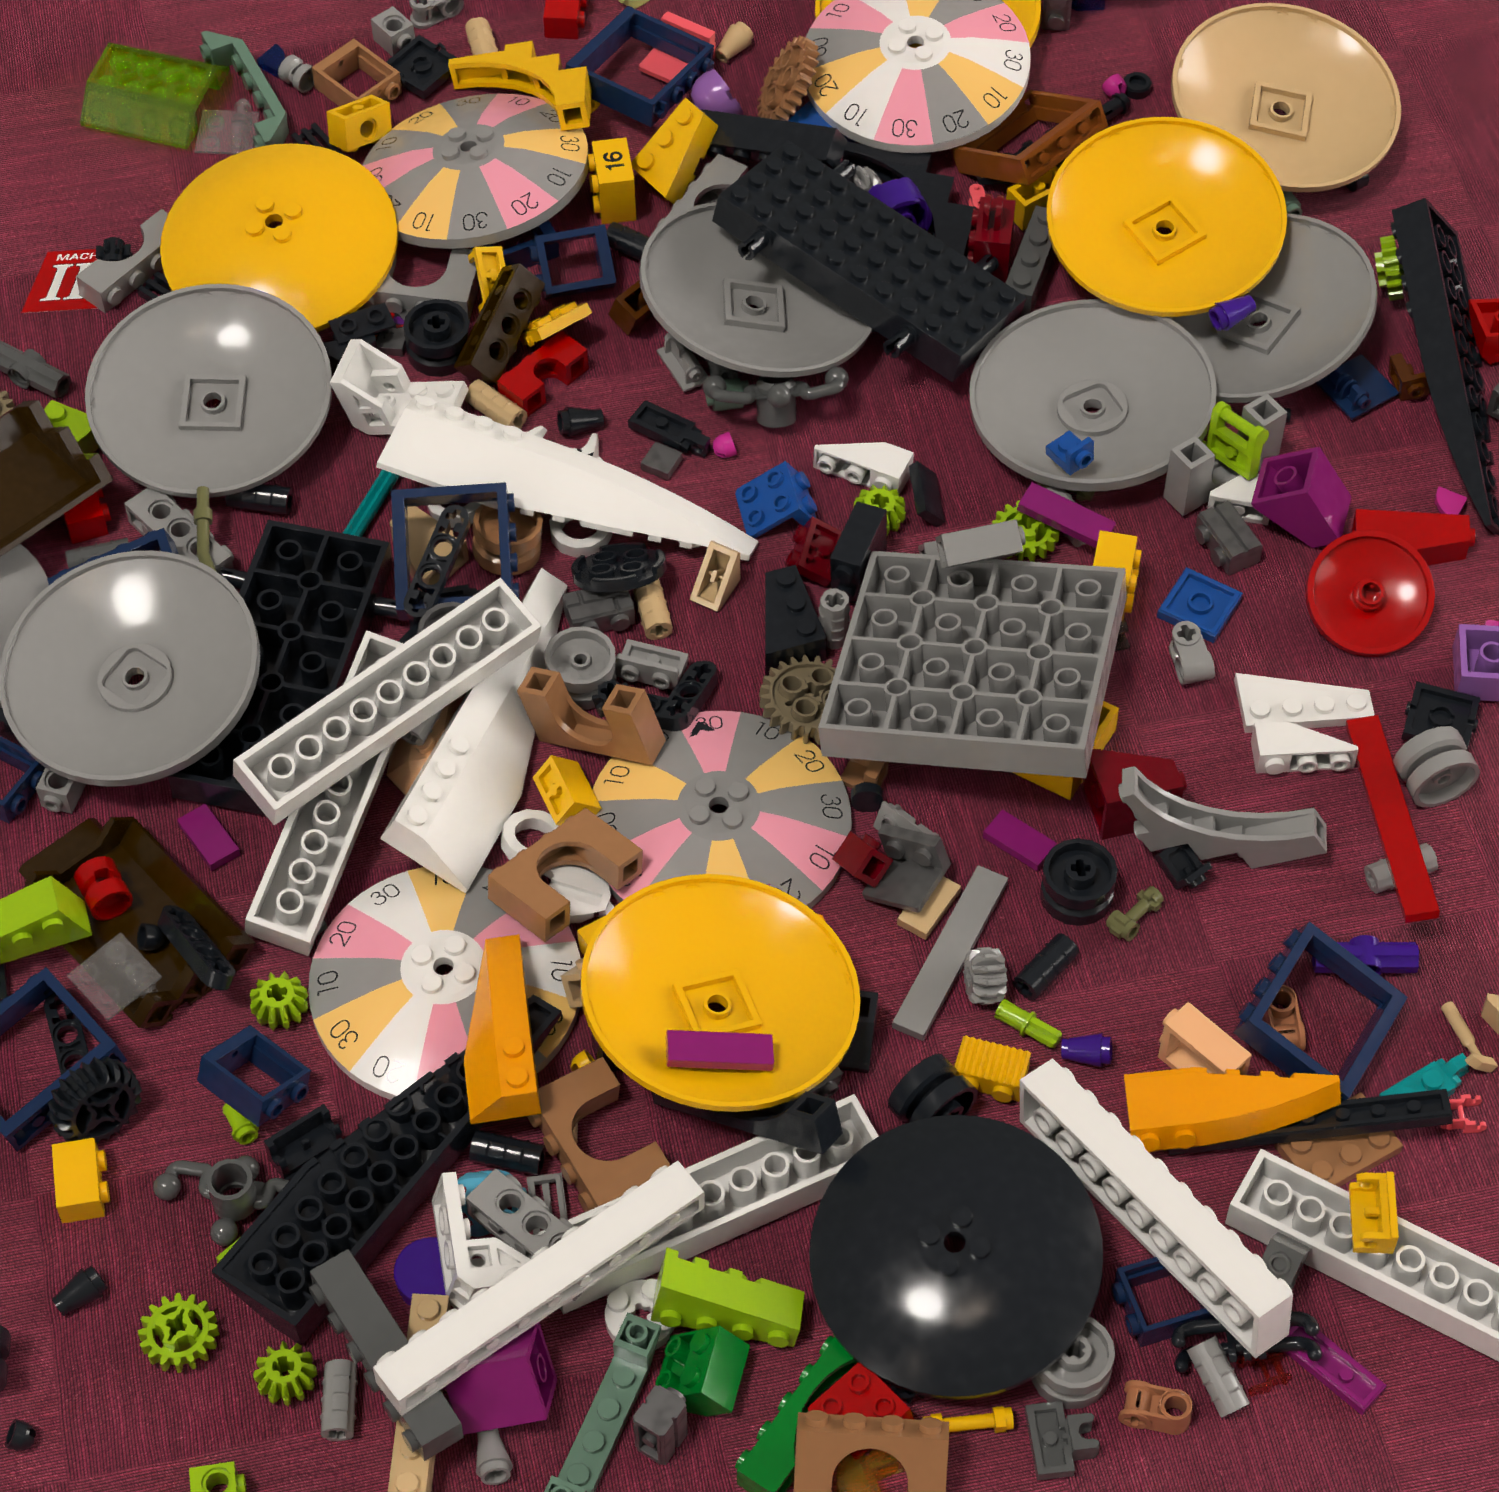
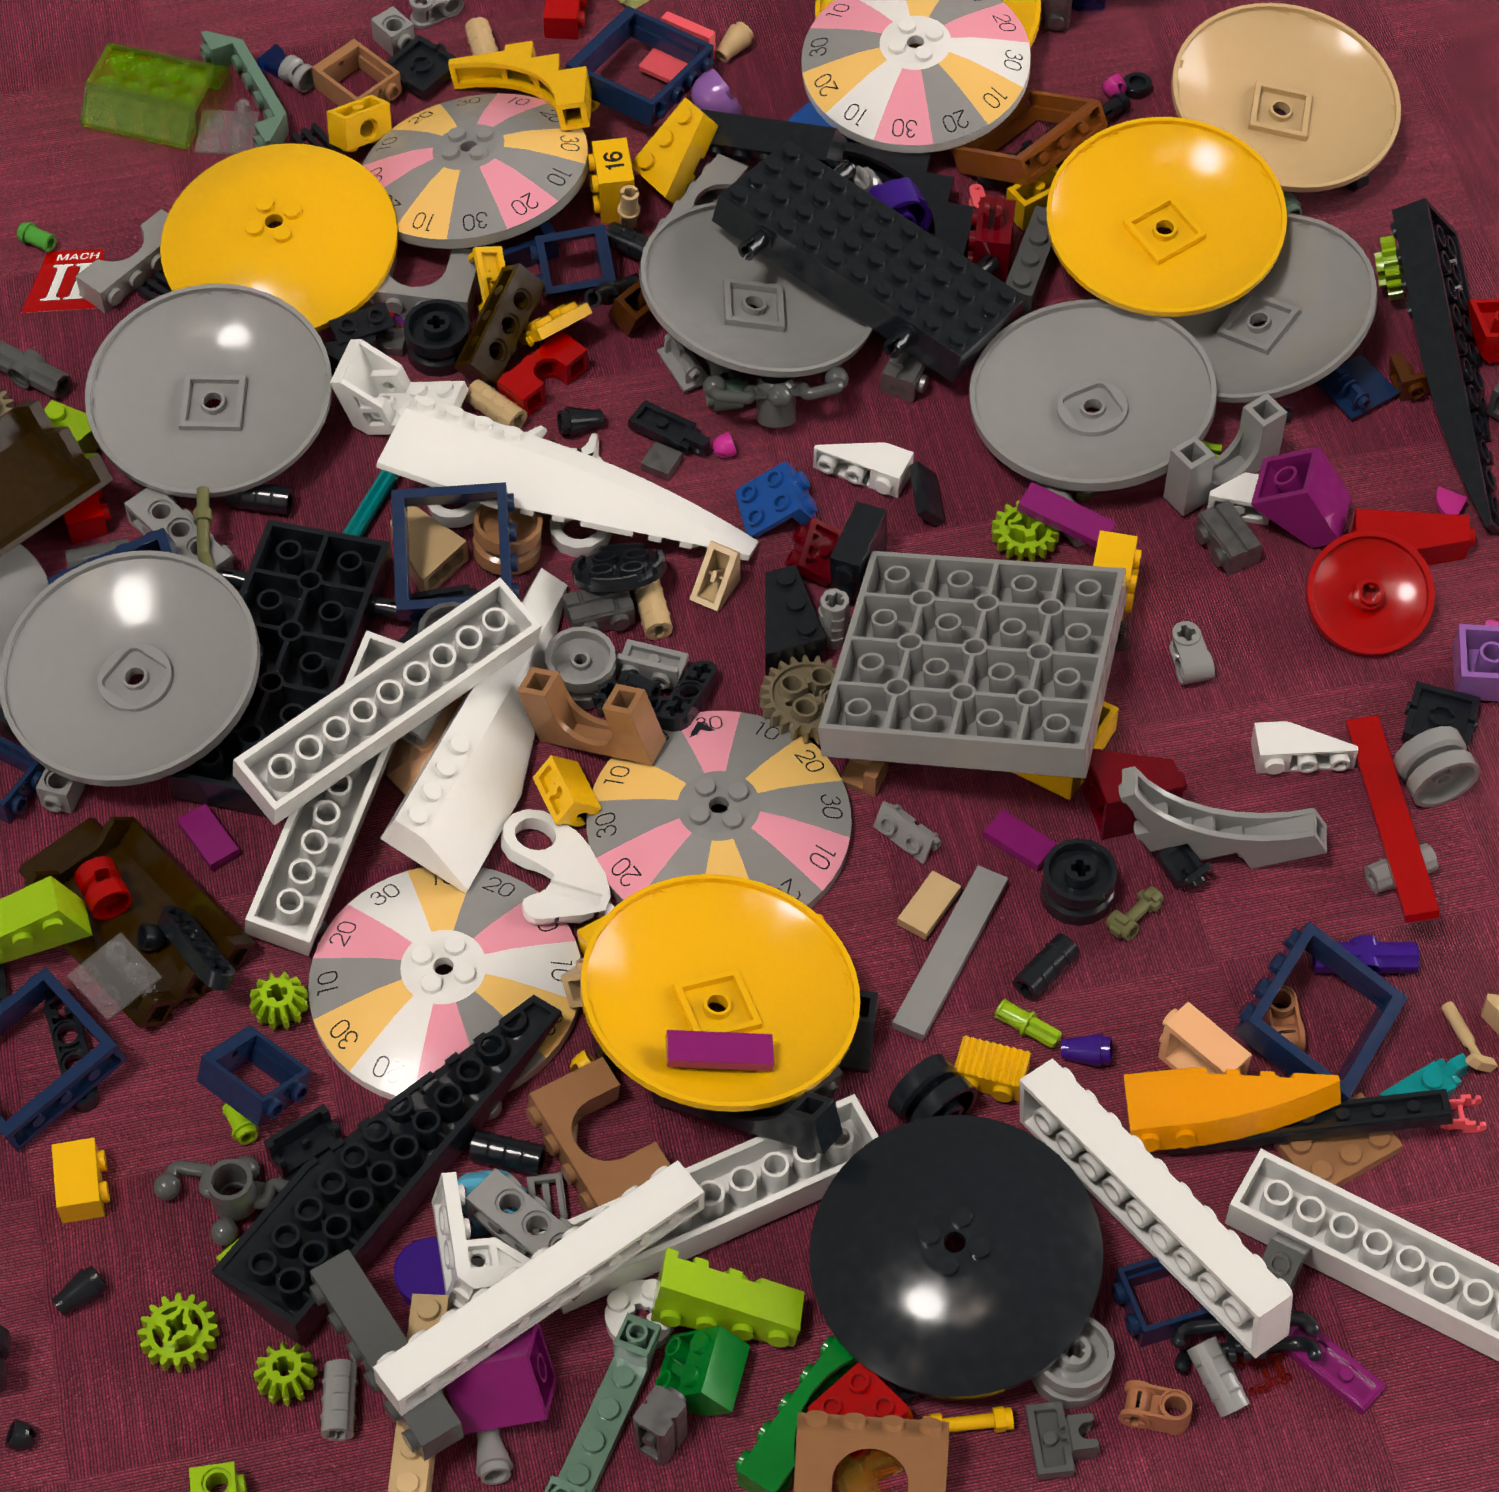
(30, 234): none -> bright green pin
(94, 1100): black gear -> none
(113, 250): black gear -> none
(440, 564): black beam -> none
(500, 1041): light orange wedge -> none
(579, 841): medium nougat arch -> none
(608, 291): none -> black pin
(628, 207): none -> tan axle
(635, 680): none -> black pin
(788, 79): medium nougat gear -> none
(863, 858): dark red brick -> none
(867, 797): black tile -> none
(887, 500): lime gear -> none
(905, 377): none -> flat silver brick
(915, 870): flat silver bracket -> none
(976, 544): light grey arch -> none
(985, 975): light grey gear -> none
(1071, 452): blue bracket -> none
(1201, 602): blue tile -> none
(1231, 312): dark purple cone -> none
(1231, 448): lime plate -> none
(1298, 702): white wing -> none
(1373, 1213): yellow hinge -> none

